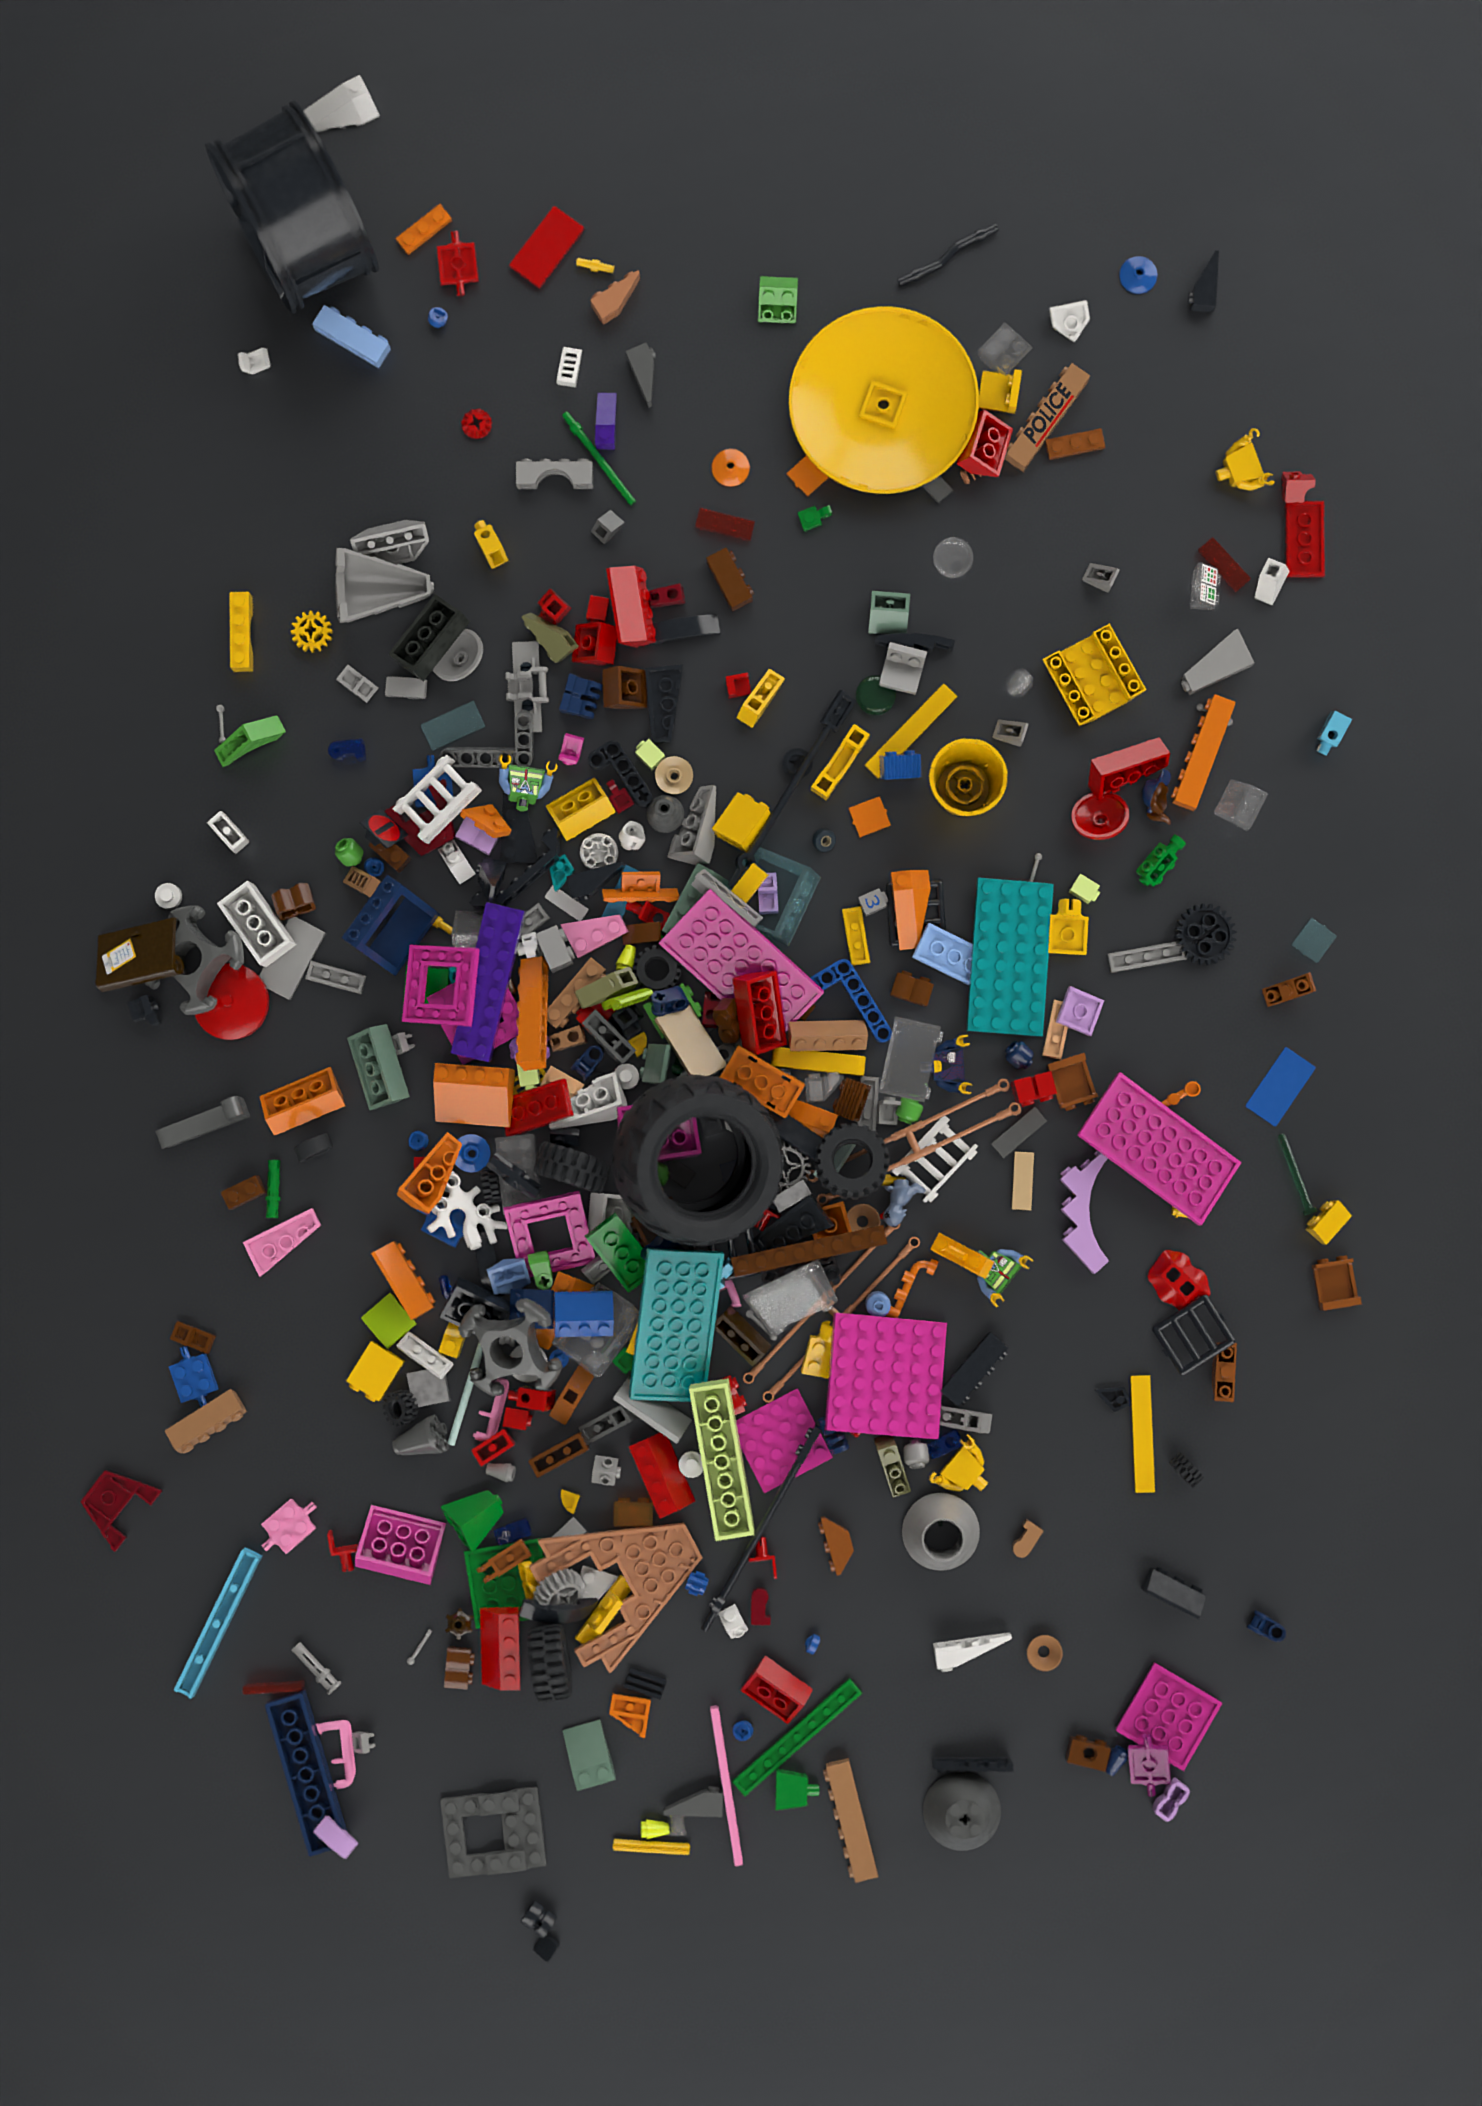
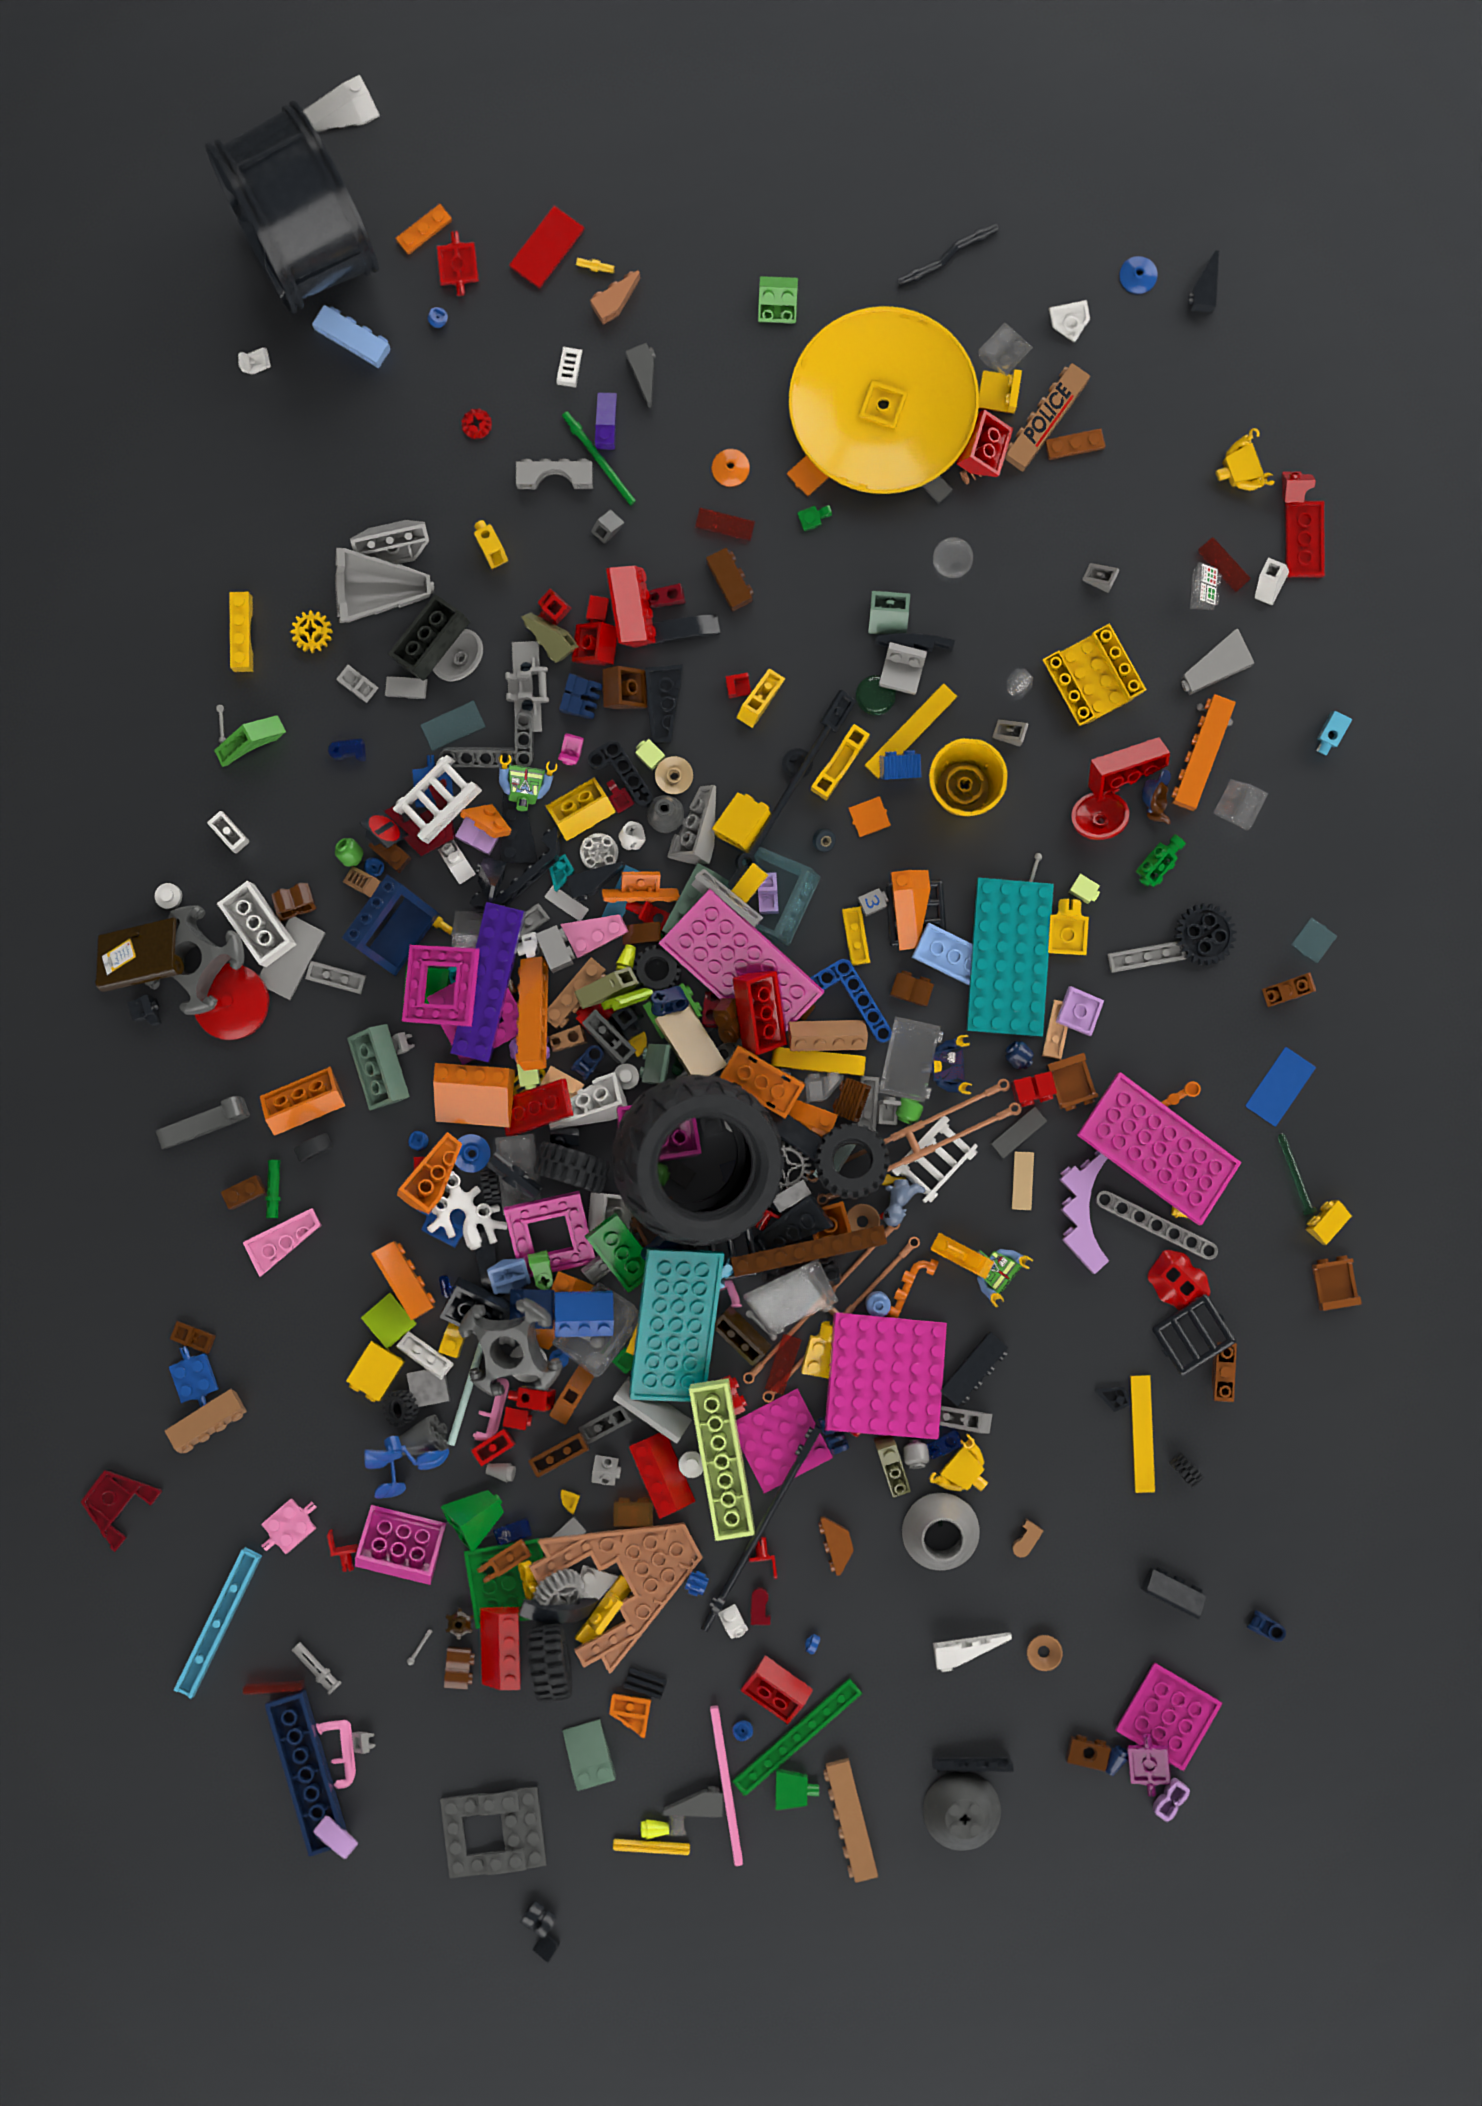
(394, 1451): none -> blue plant
(783, 1364): none -> clear red tile
(1166, 1225): none -> light grey beam

